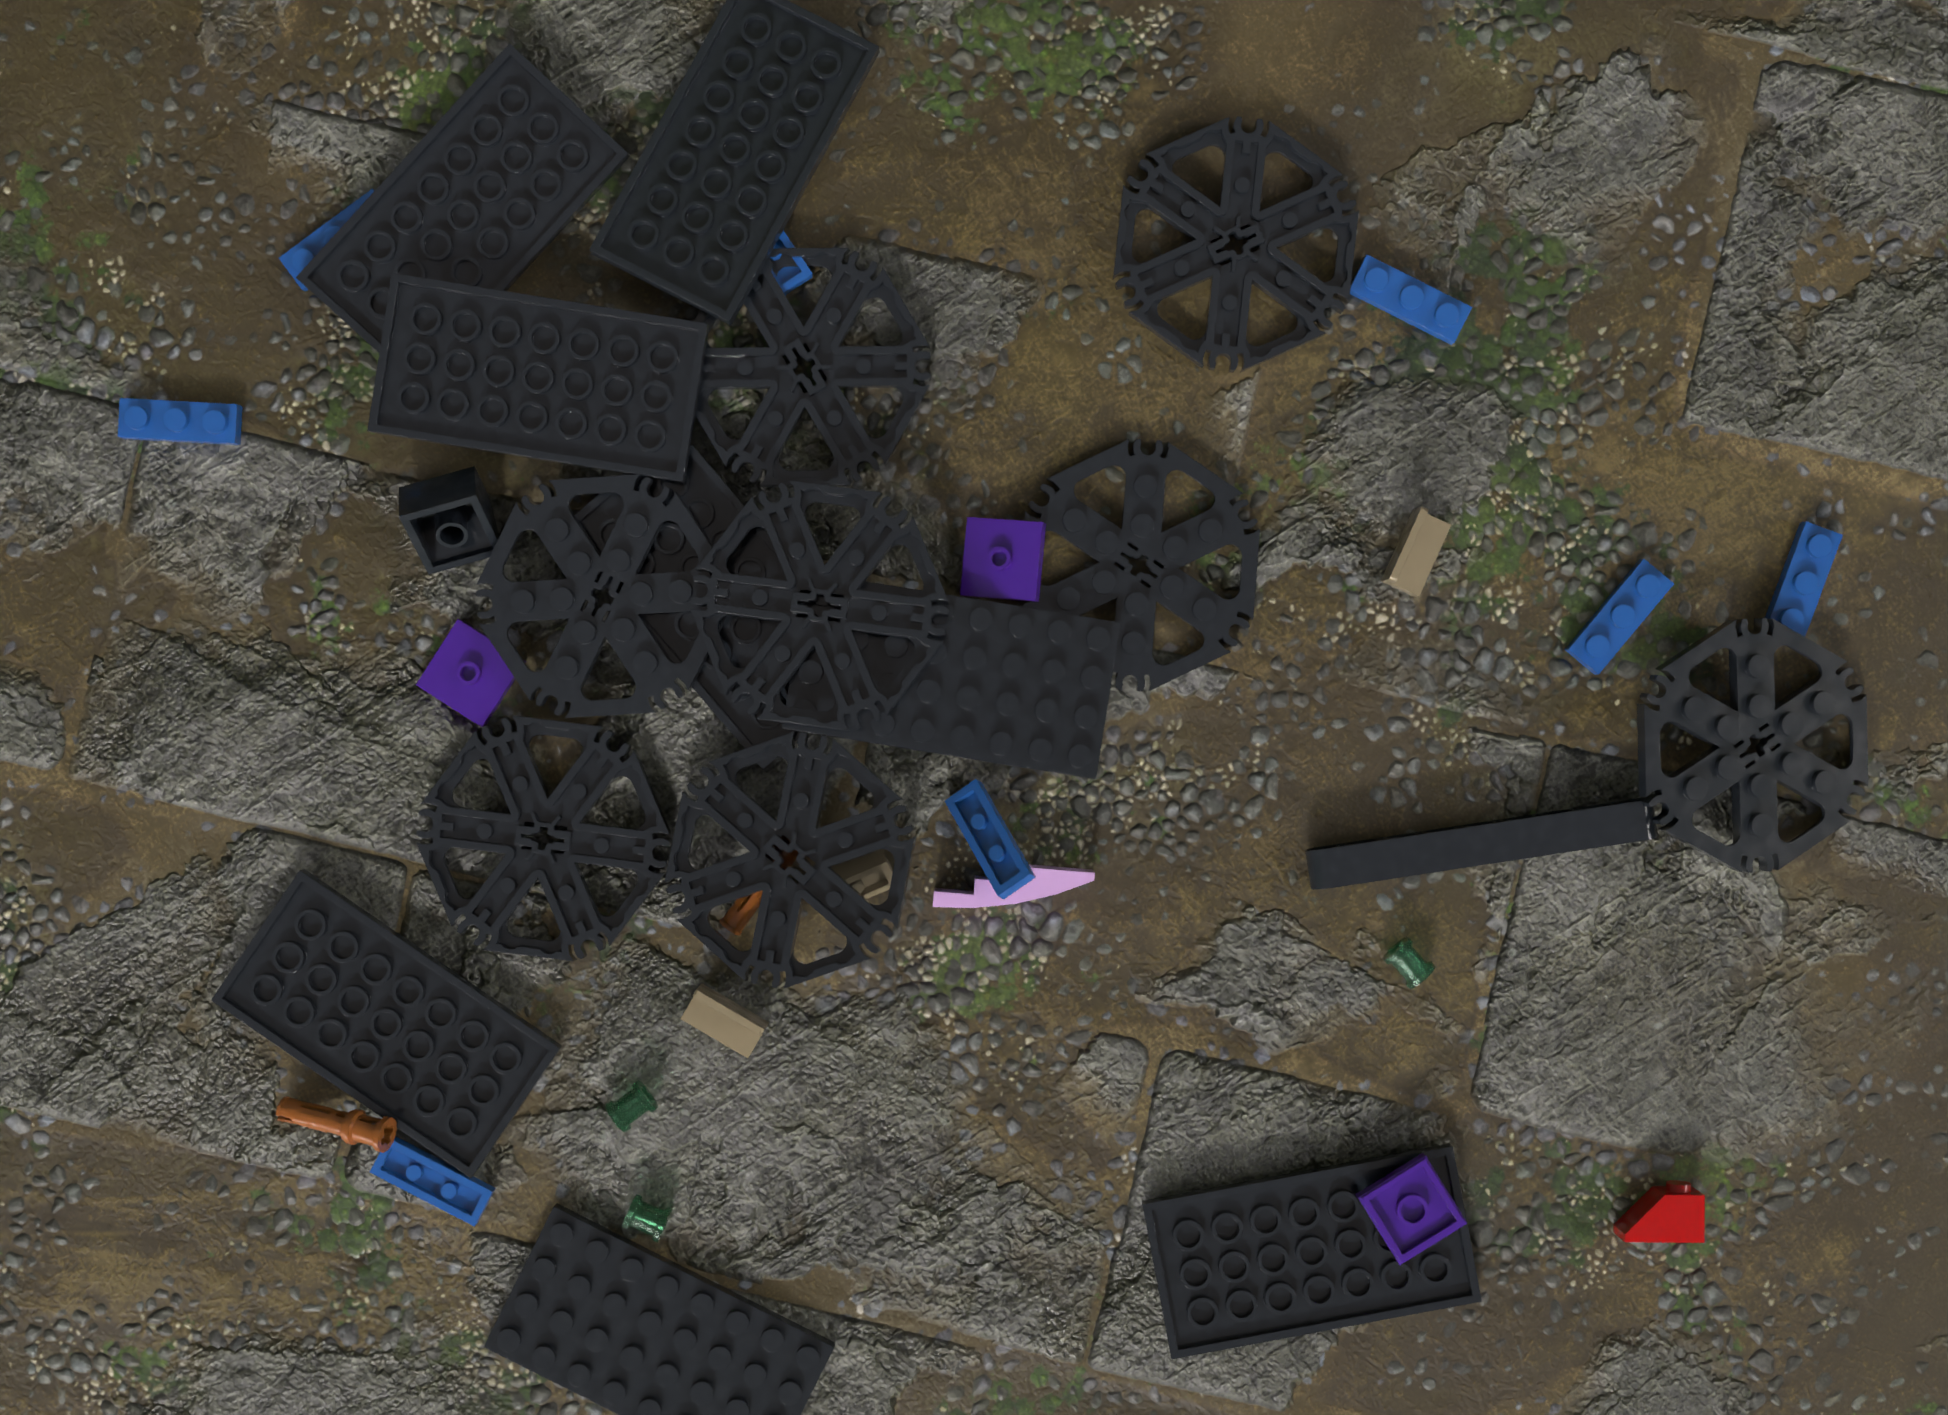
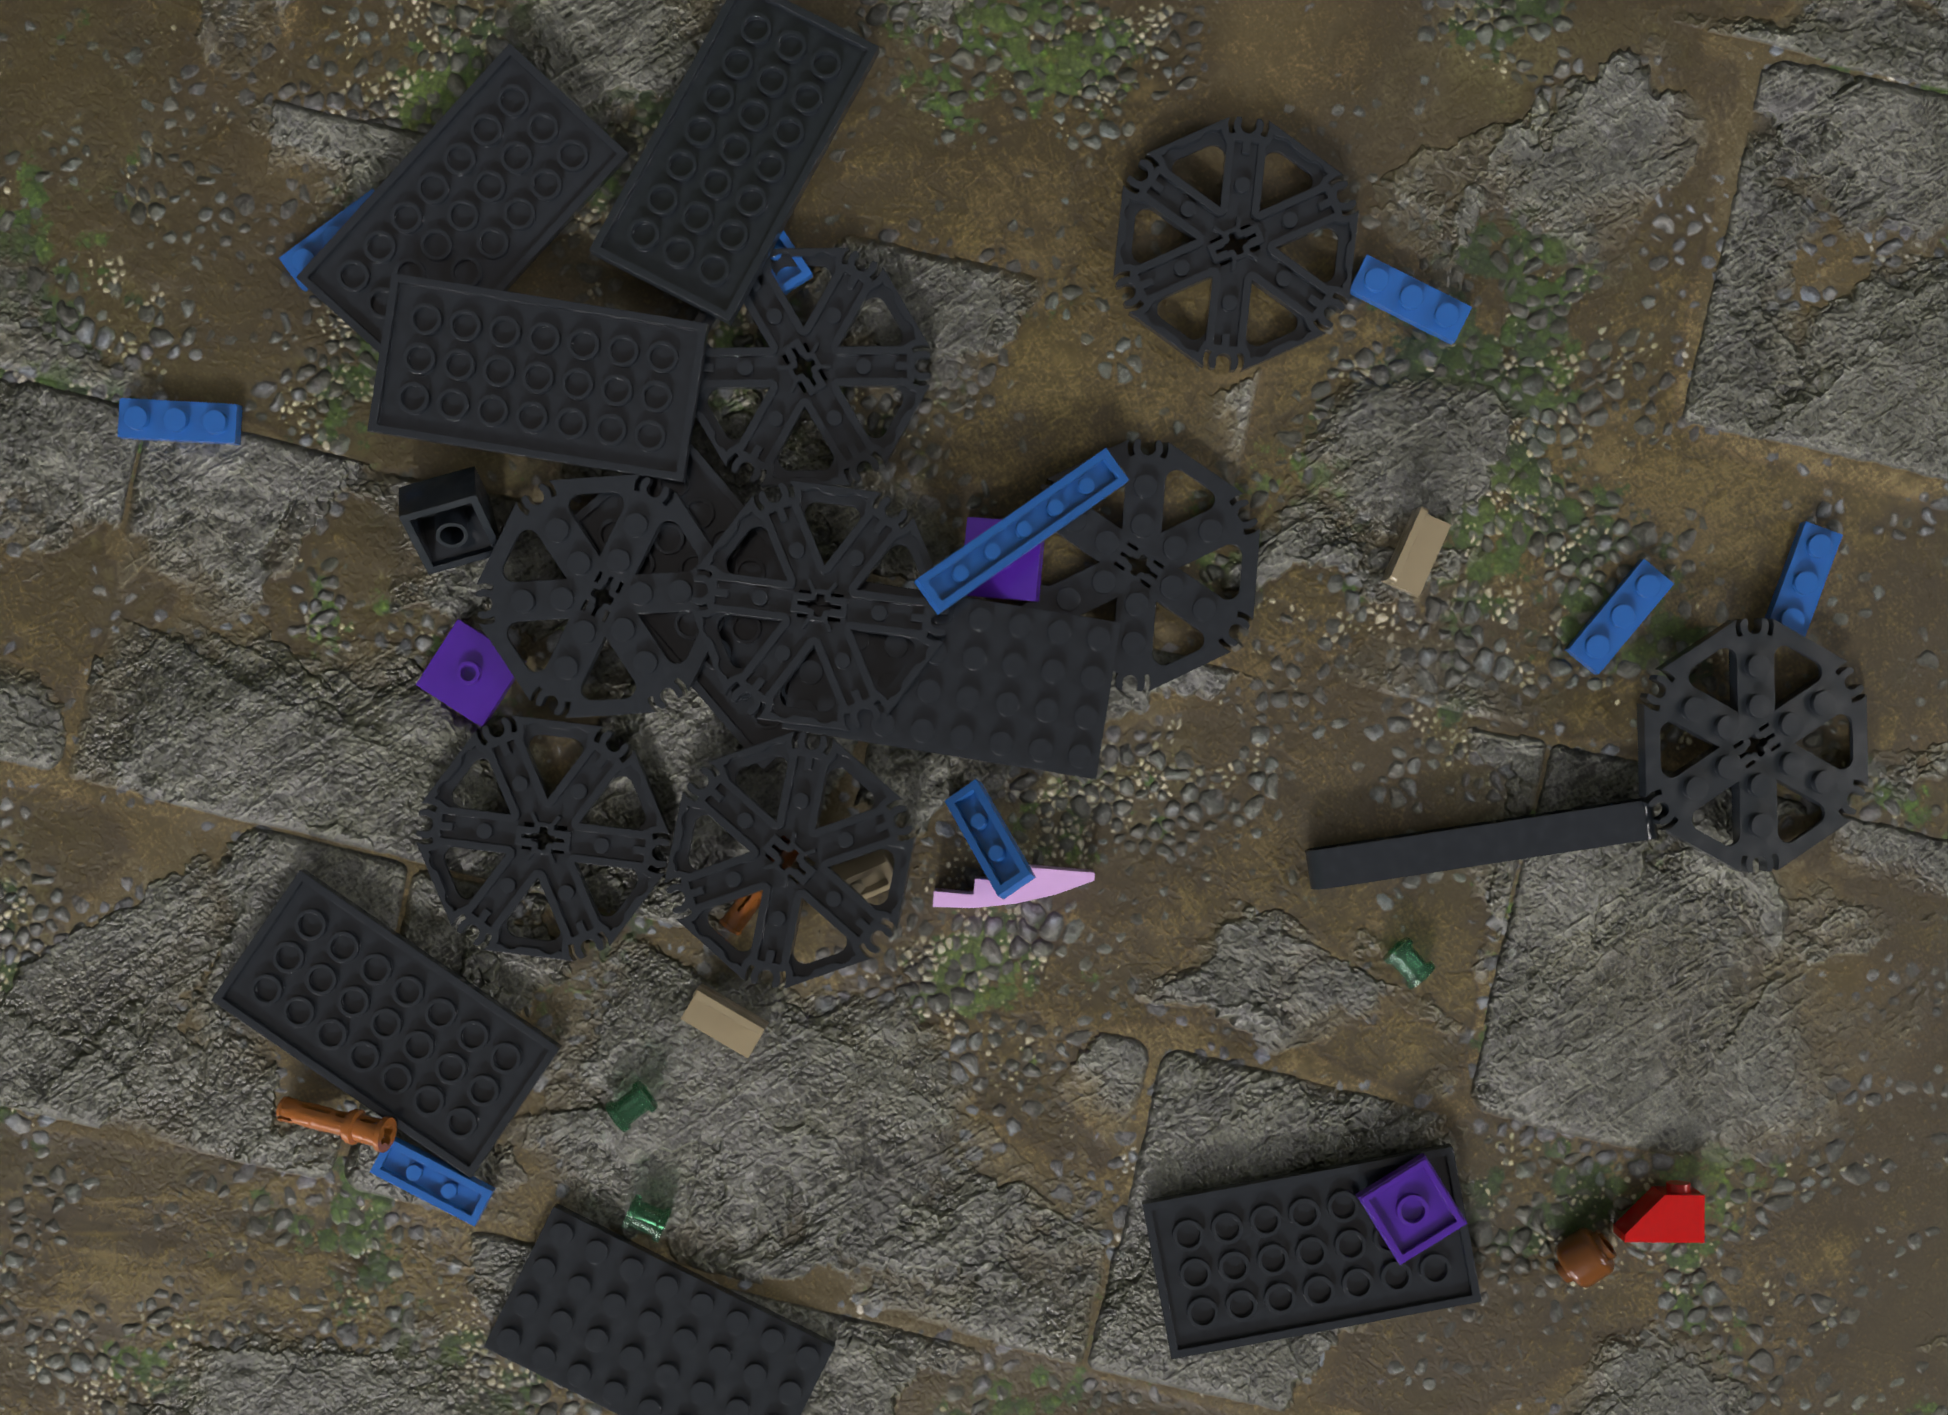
(1021, 531): none -> blue plate
(1585, 1257): none -> reddish brown head

